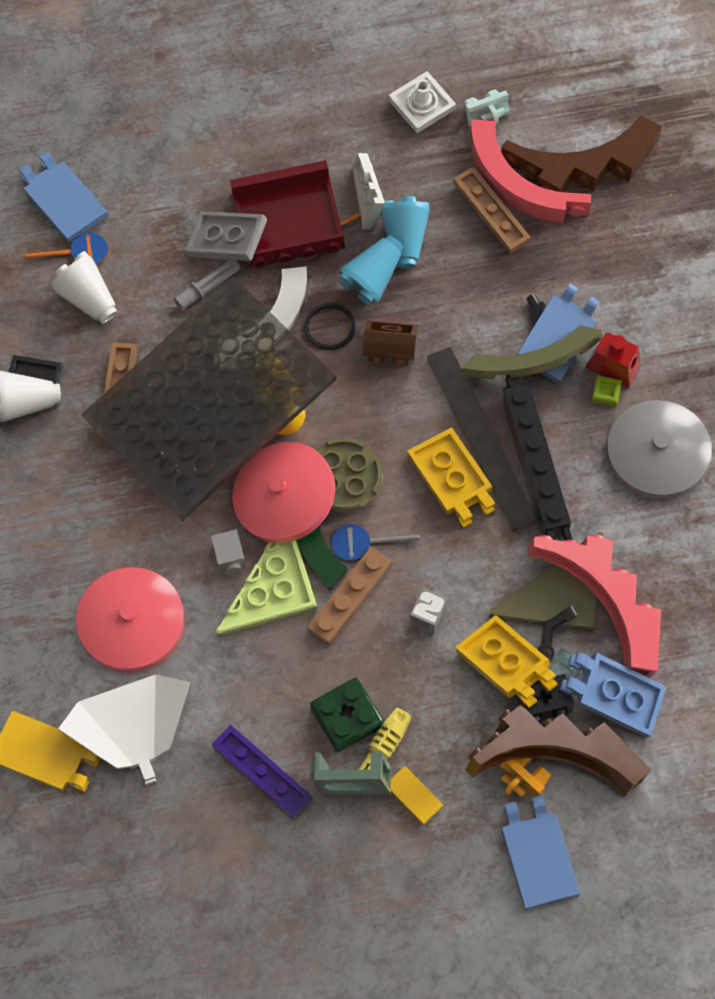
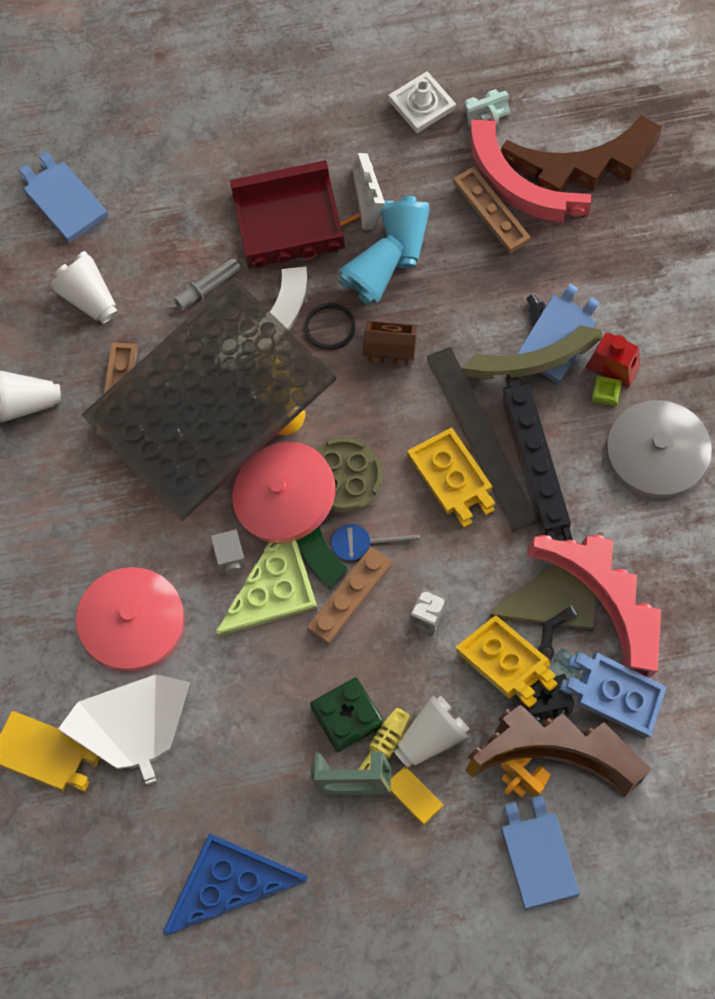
(37, 368): black tile -> none
(91, 243): blue piece -> none
(225, 236): light grey tile -> none
(226, 880): none -> blue tile
(262, 771): dark purple plate -> none
(431, 733): none -> white cone

